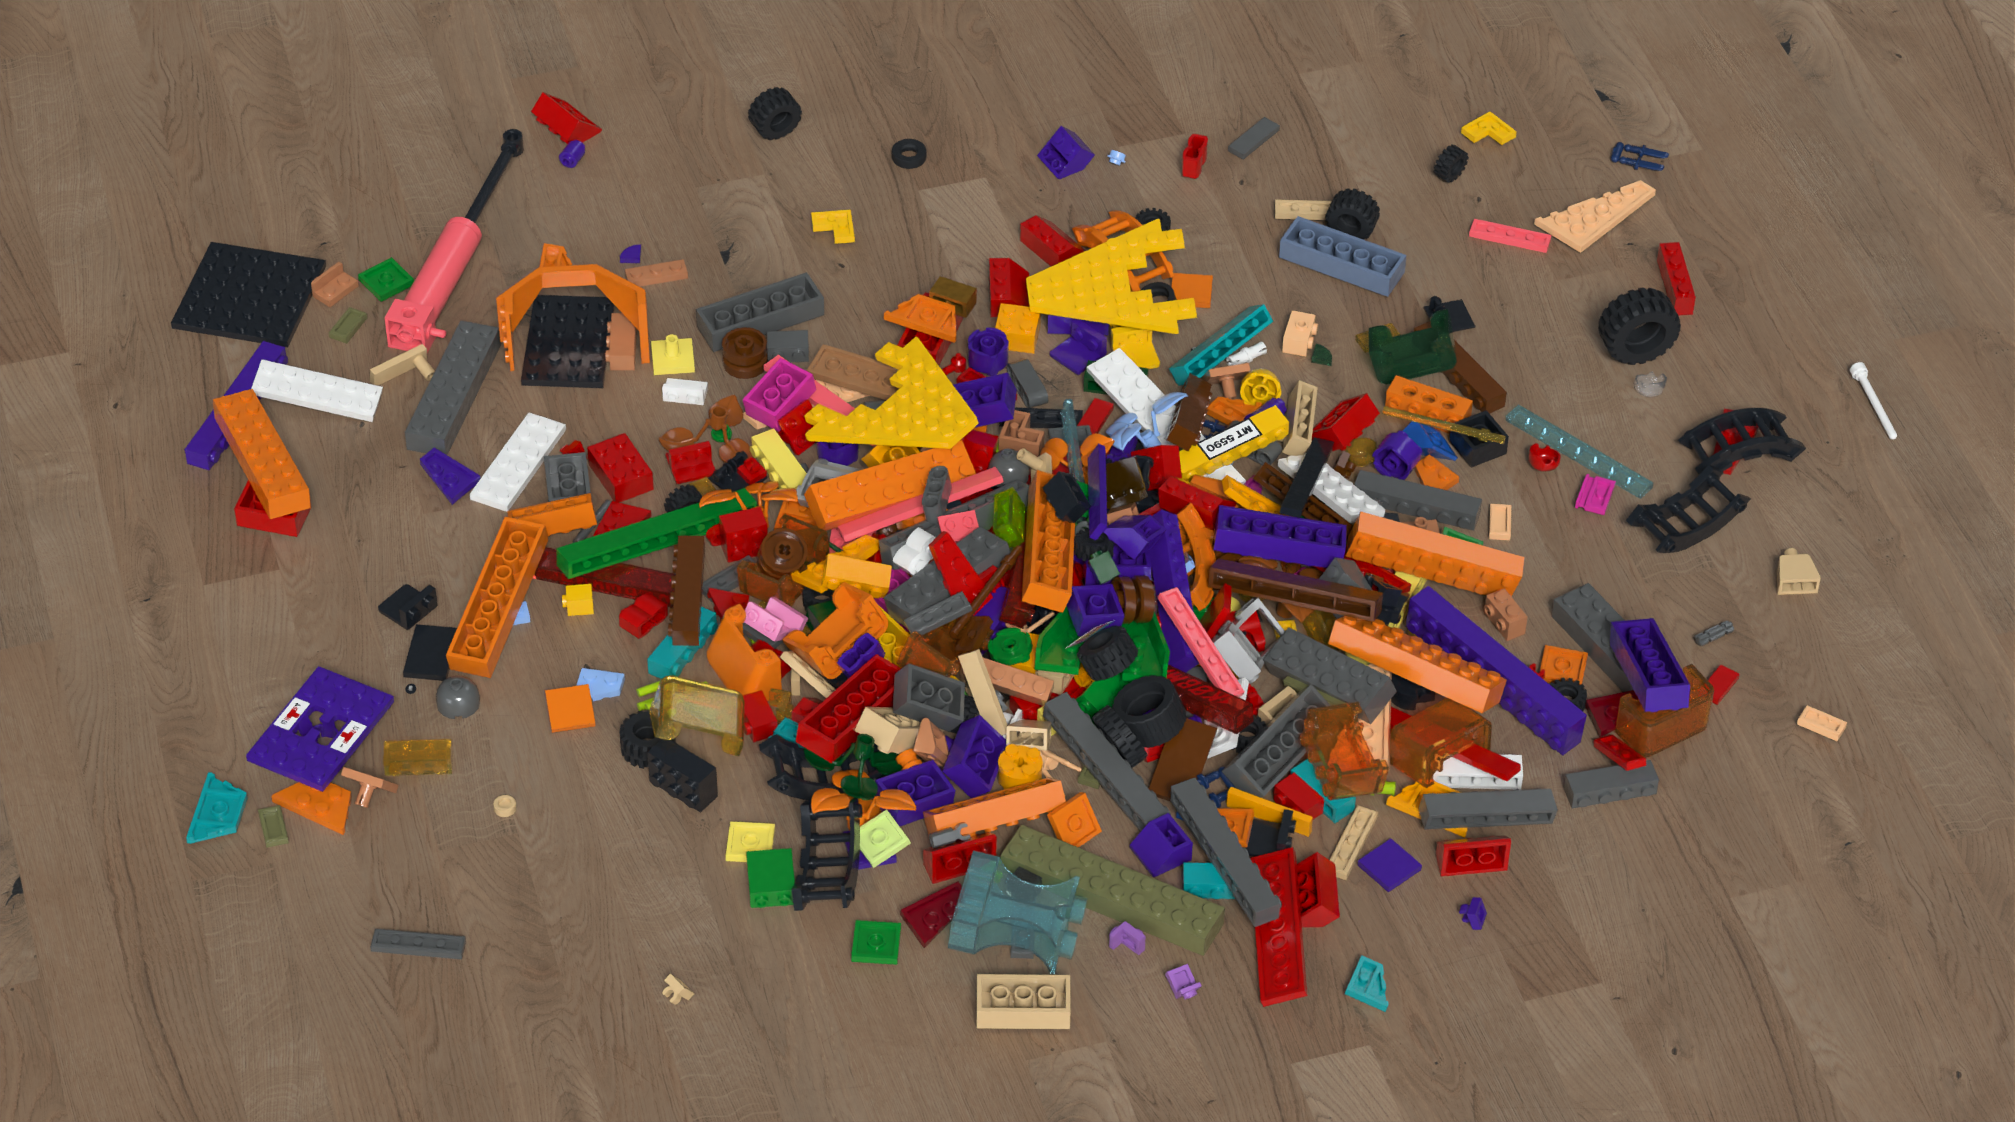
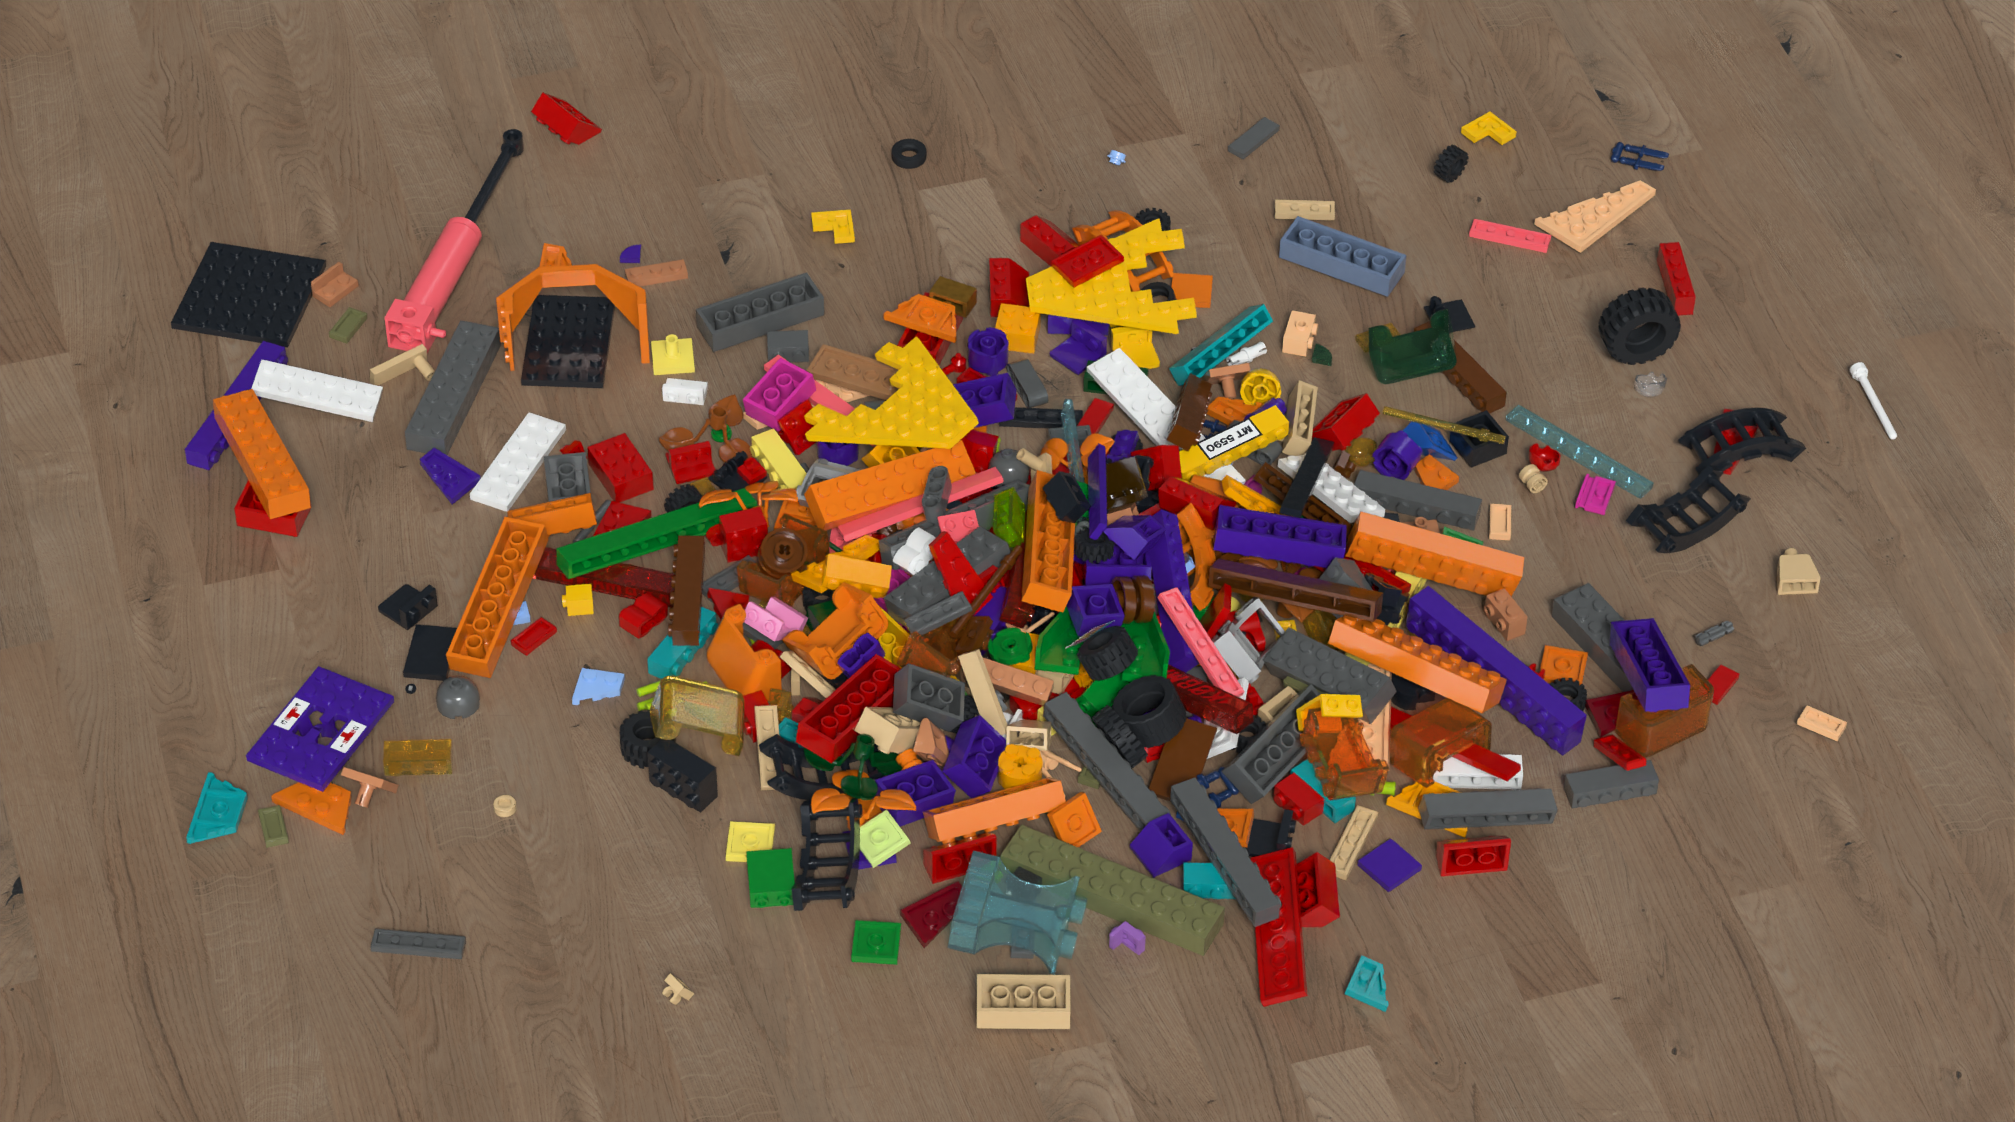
(386, 279): green plate -> none
(533, 636): none -> red tile
(570, 708): orange tile -> none
(572, 153): dark purple brick -> none
(621, 343): nougat brick -> none
(744, 353): reddish brown wheel -> none
(766, 726): none -> tan tile
(774, 113): black tyre -> none
(947, 836): dark grey bar -> none
(1018, 435): nougat brick -> none
(1065, 153): dark purple slope -> none
(1087, 261): none -> red tile
(1103, 567): dark green brick -> none
(1123, 430): light blue plant -> none
(1182, 982): medium lavender bracket -> none
(1194, 156): red brick -> none
(1267, 810): light orange tile -> none
(1331, 706): none -> yellow panel
(1353, 213): black tyre -> none
(1400, 397): orange brick -> none
(1474, 913): dark purple tile -> none
(1531, 476): none -> tan wheel

